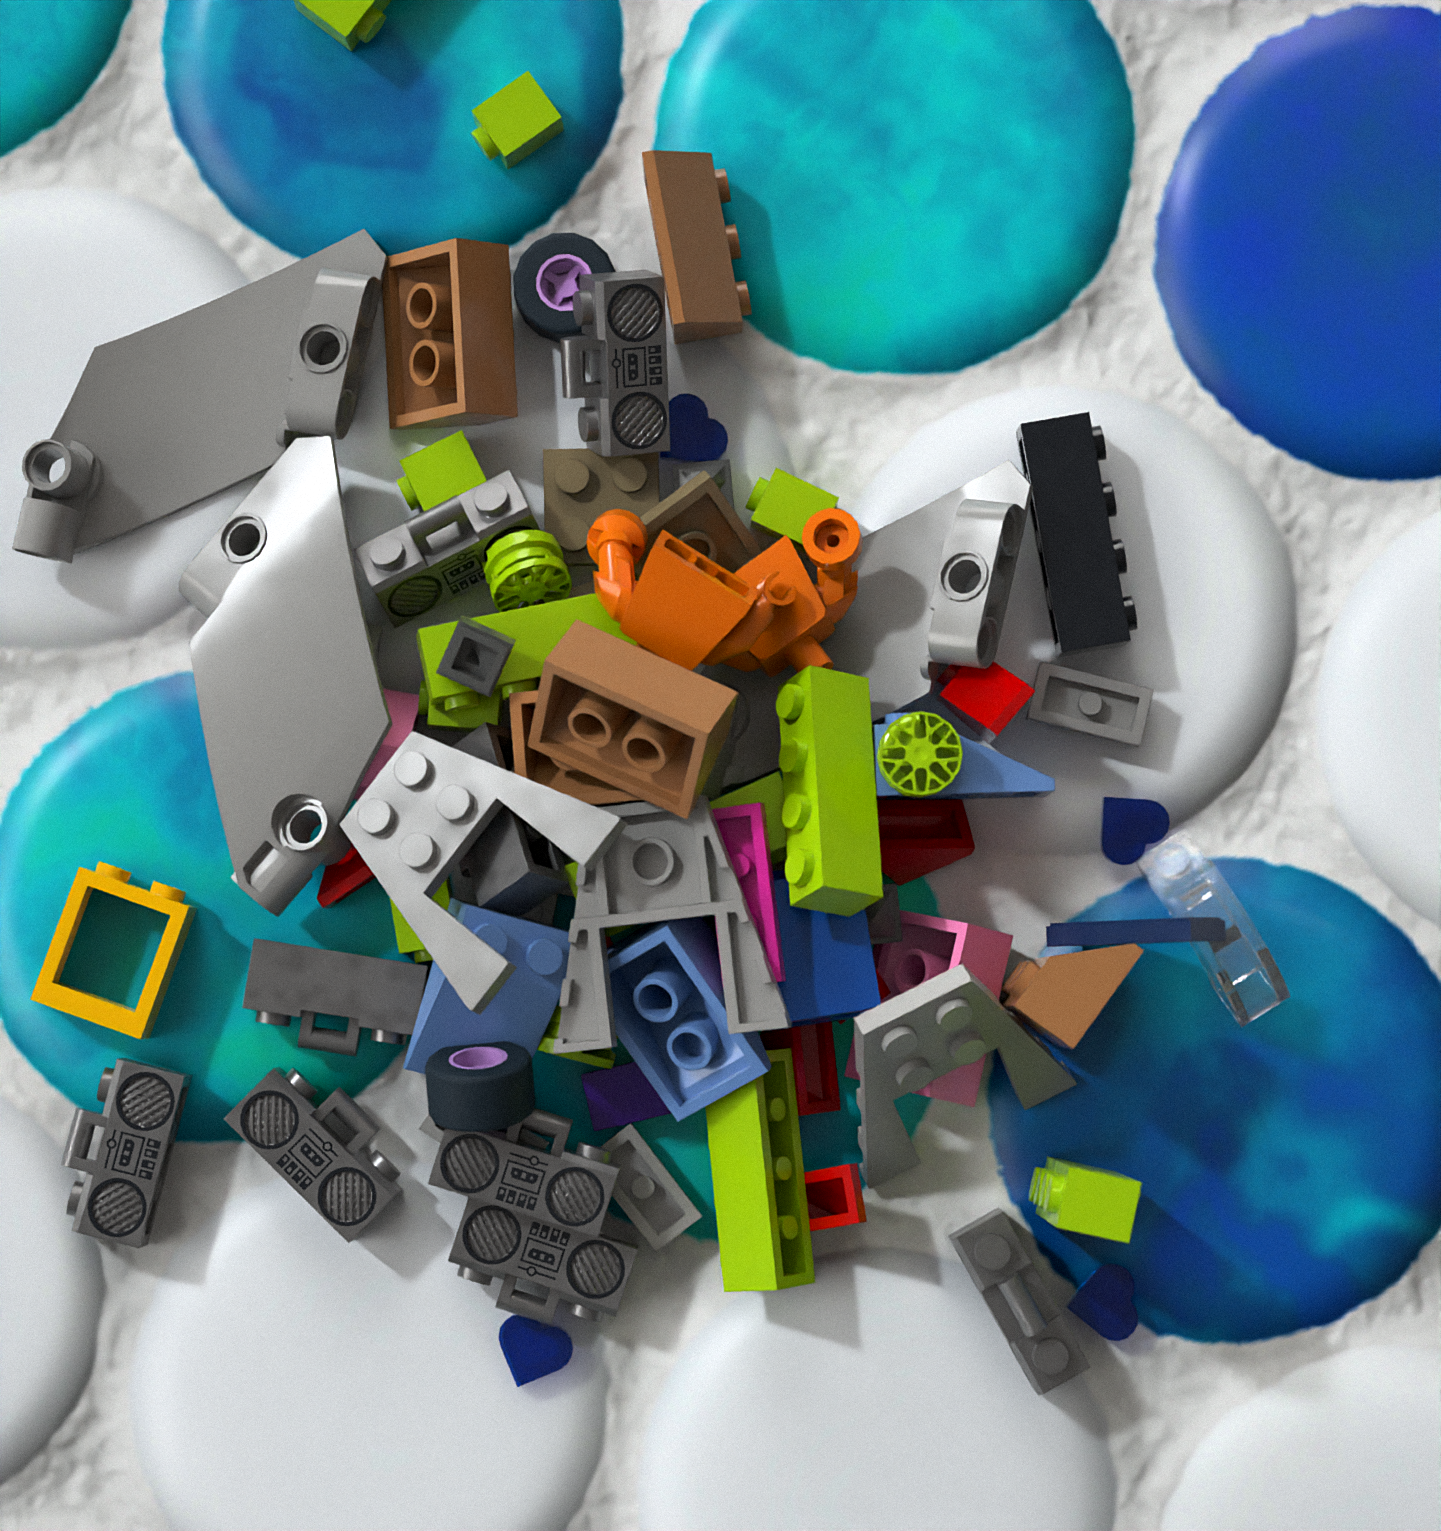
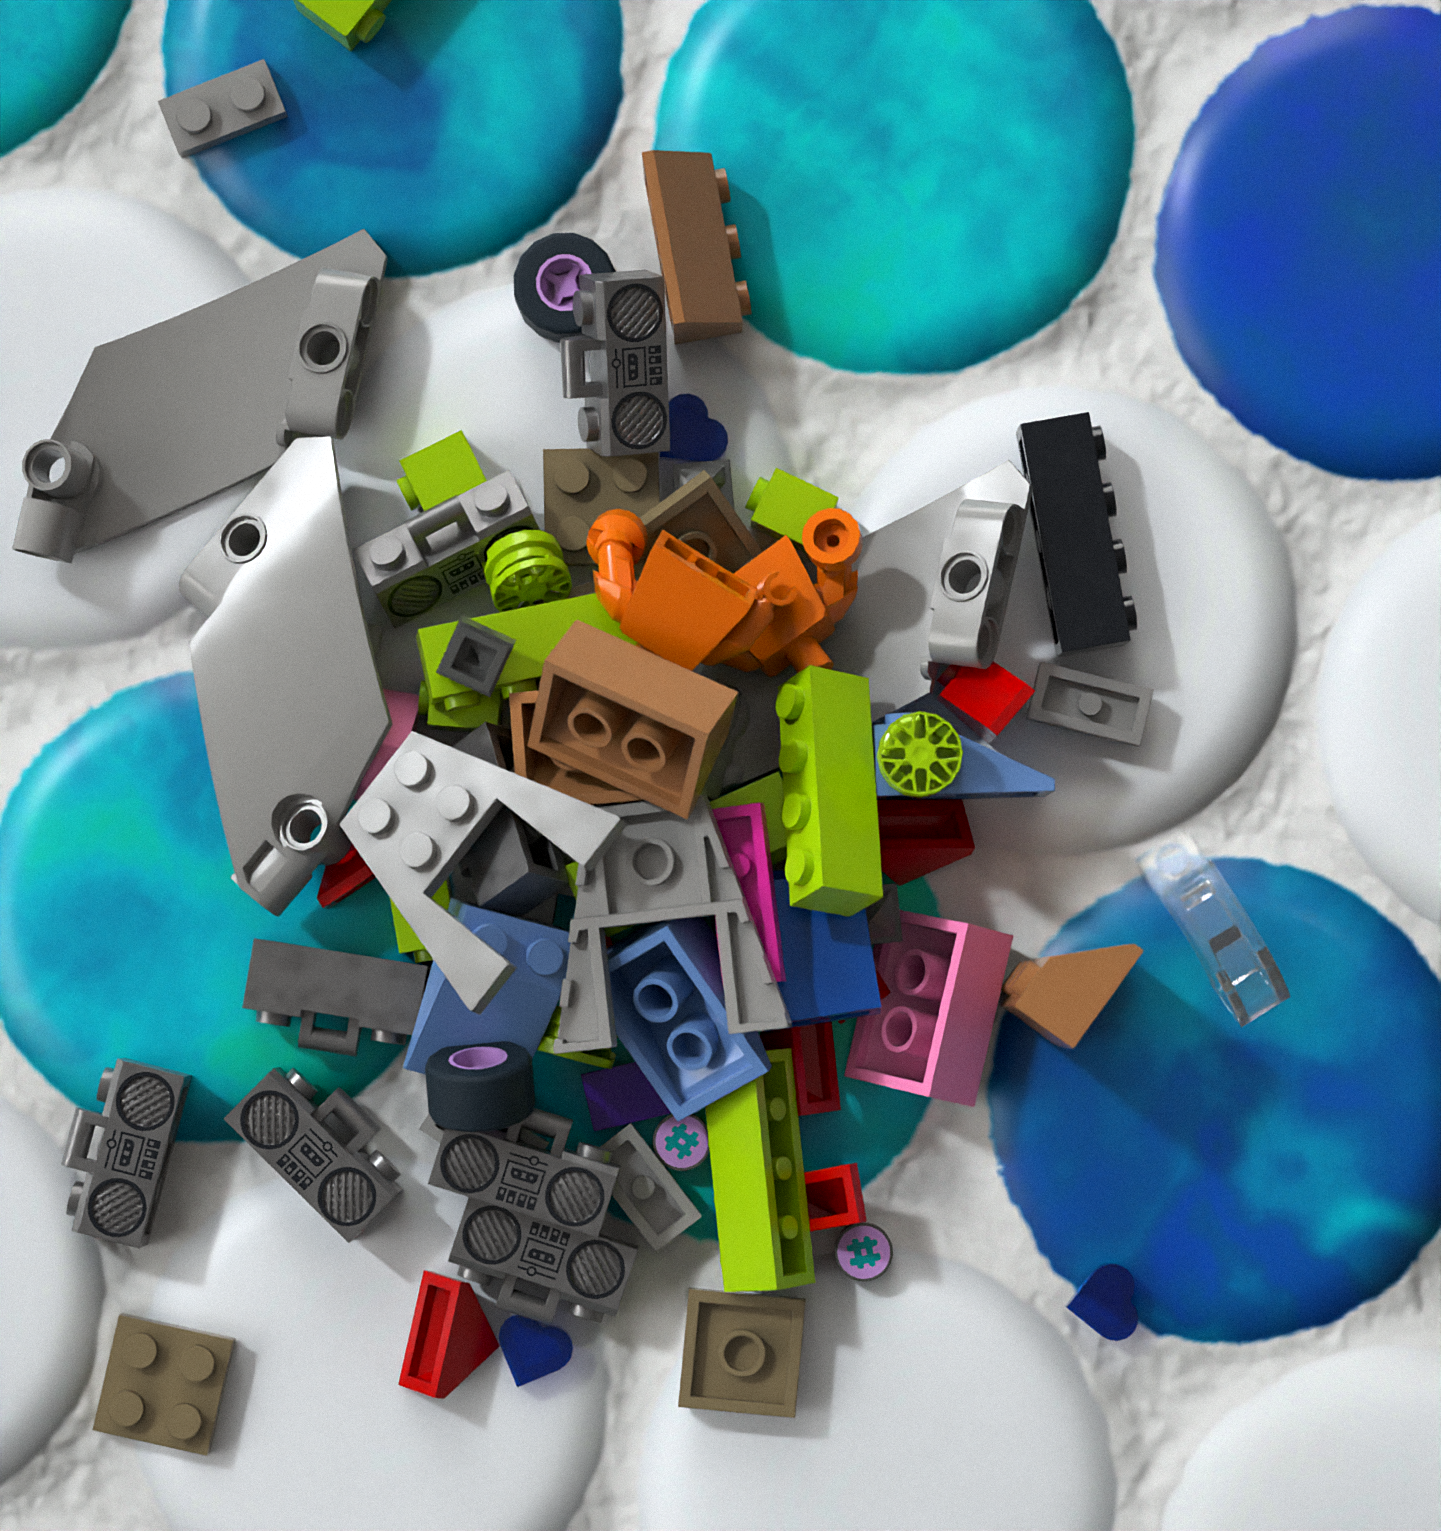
(92, 1007): yellow window -> none
(164, 1384): none -> dark tan plate
(222, 108): none -> light grey plate
(445, 1337): none -> red slope
(449, 335): medium nougat slope -> none
(515, 121): lime brick -> none
(681, 1143): none -> tile
(741, 1352): none -> dark tan plate
(863, 1251): none -> tile
(926, 1036): light grey wing -> none
(1019, 1301): flat silver piece -> none
(1085, 1198): lime brick -> none
(1129, 827): clear blue tile -> none
(1136, 931): dark blue tile -> none

